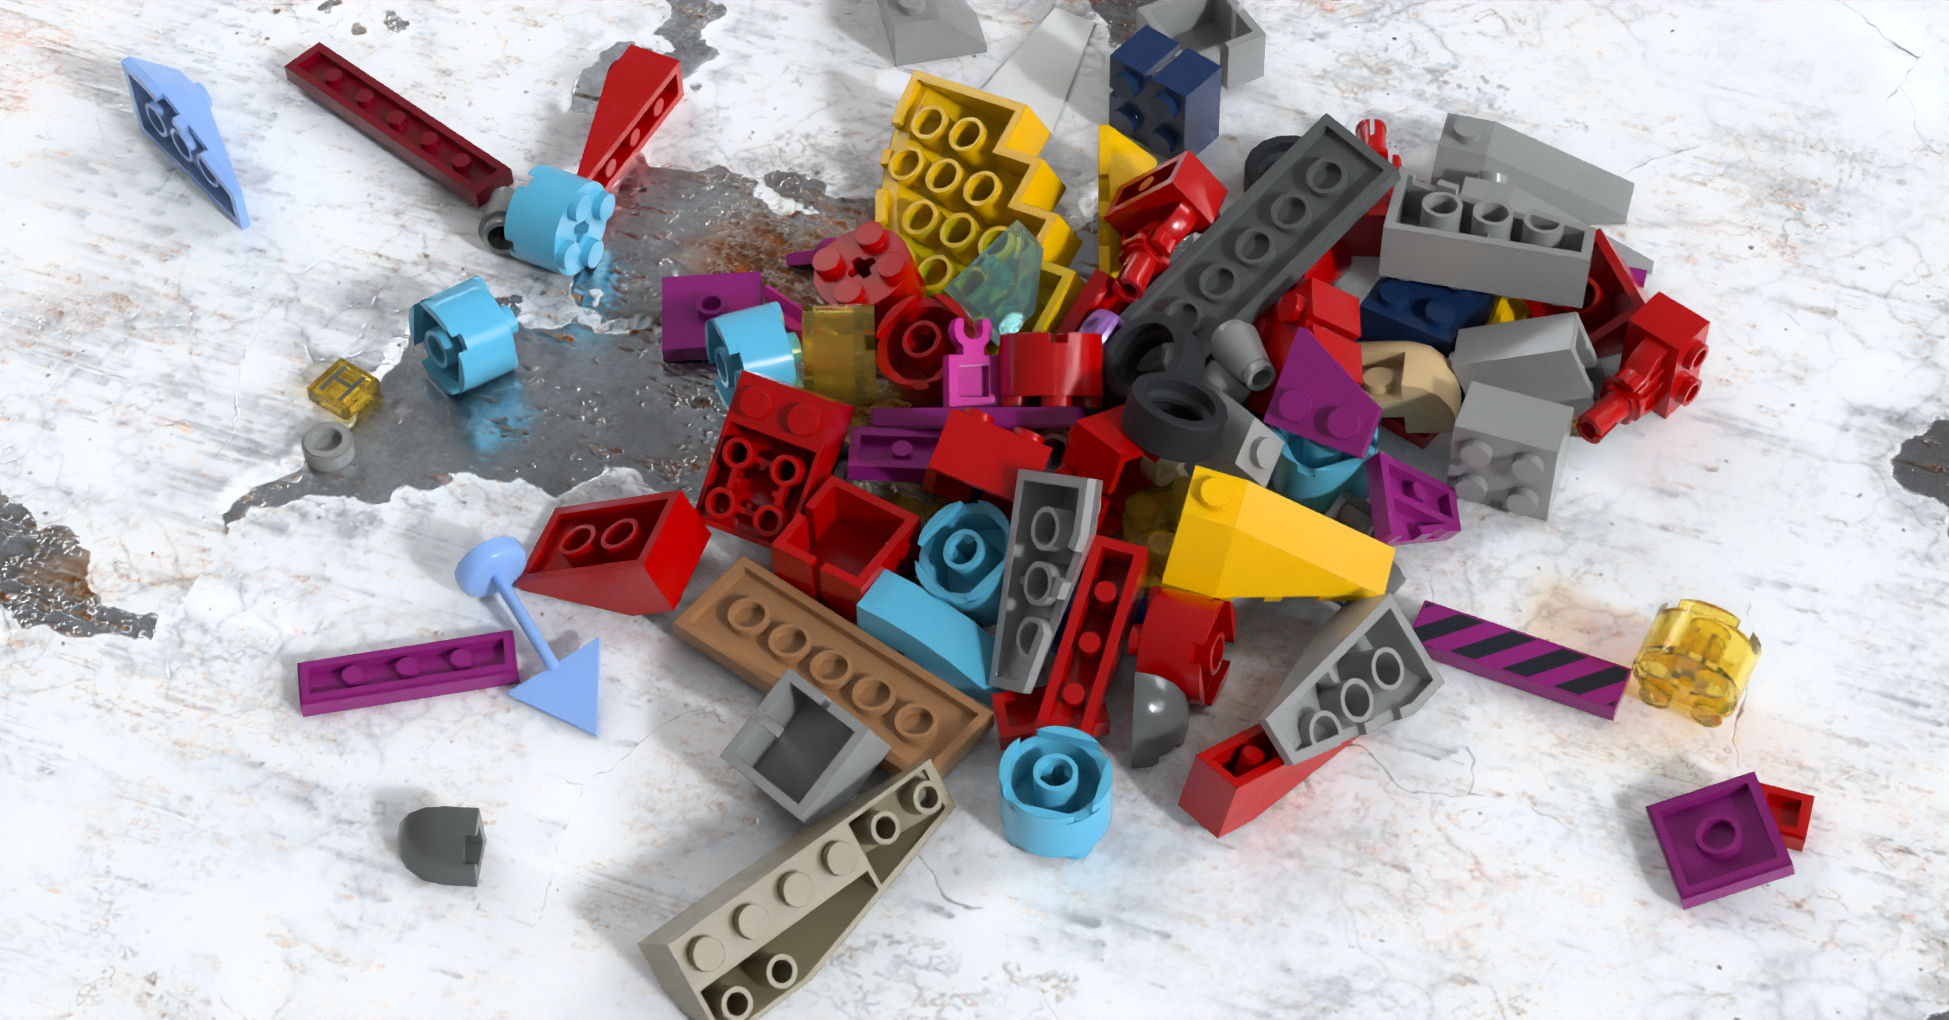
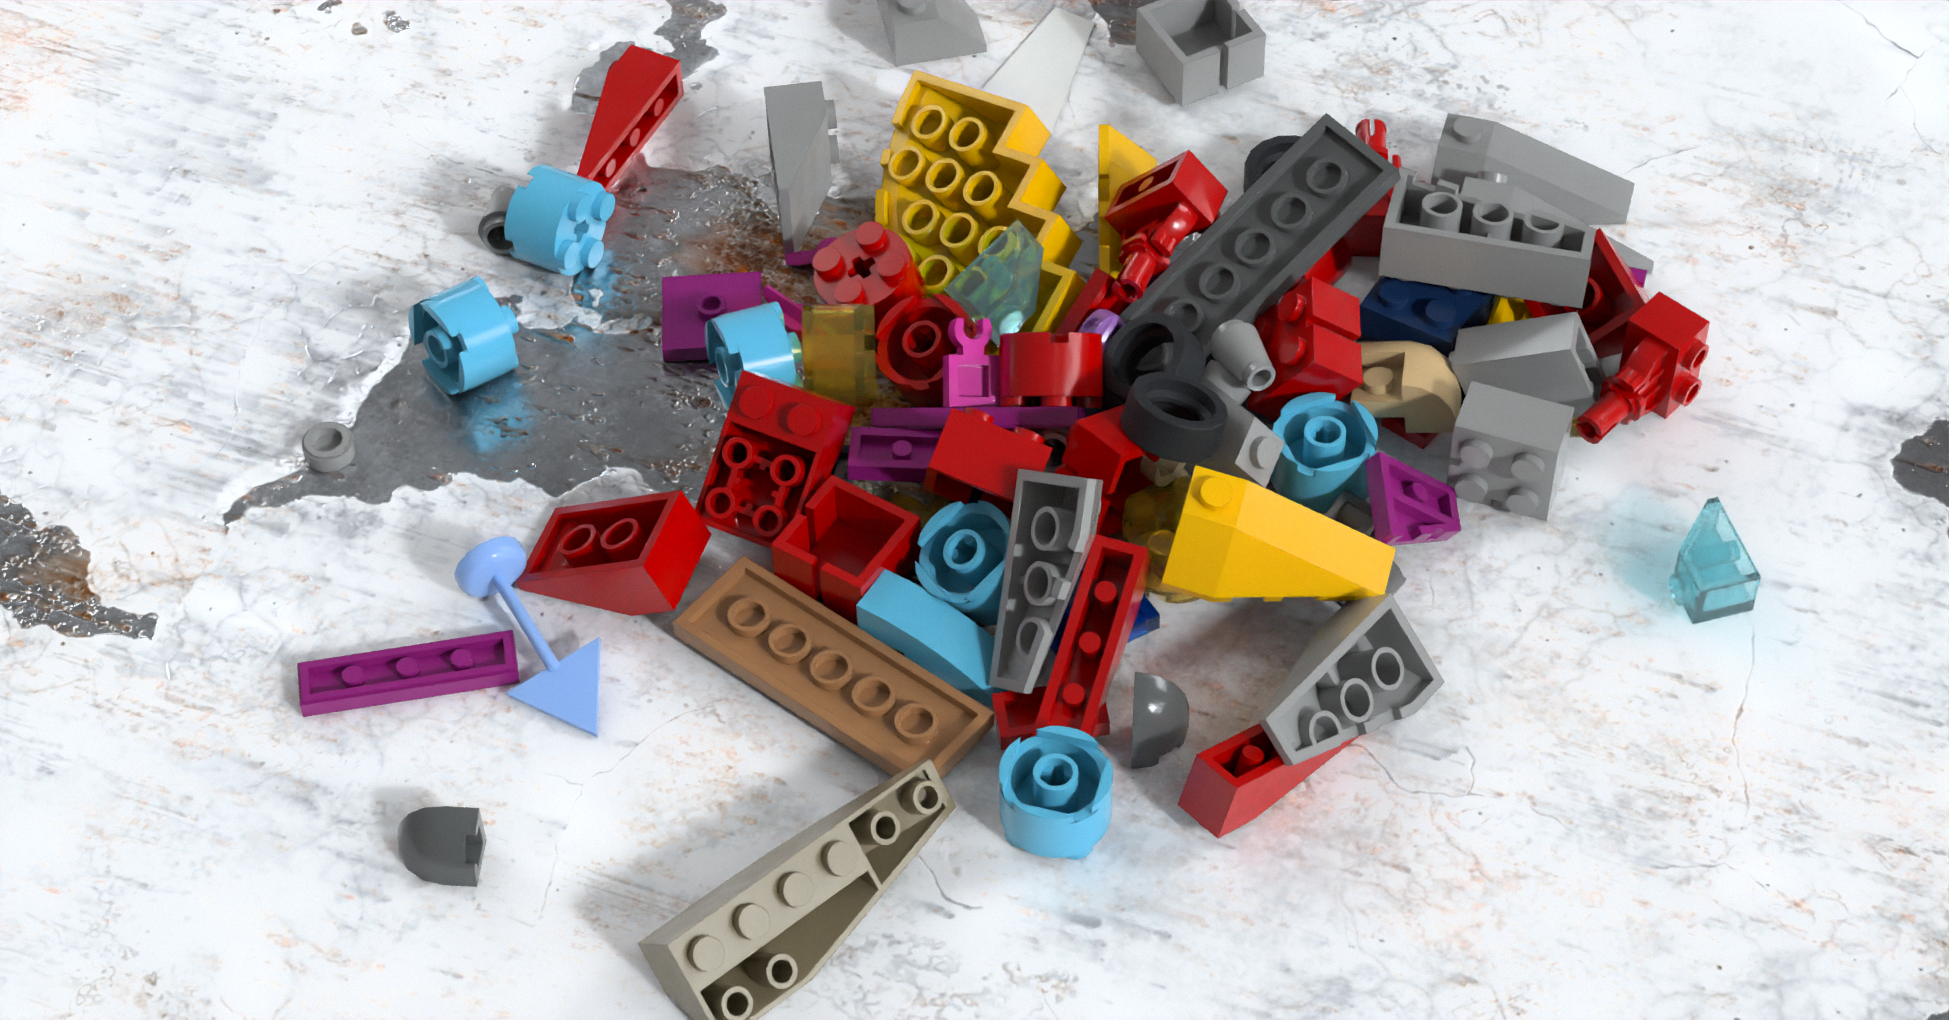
(181, 124): light blue wedge -> none
(343, 389): clear yellow tile -> none
(398, 124): dark red plate -> none
(800, 154): none -> light grey slope
(816, 758): light grey piece -> none
(1173, 108): dark blue piece -> none
(1185, 642): red brick -> none
(1322, 399): magenta wing -> none
(1522, 660): magenta tile -> none
(1696, 661): clear yellow brick -> none
(1714, 569): none -> clear light blue slope
(1719, 840): magenta plate -> none
(1791, 814): red tile -> none

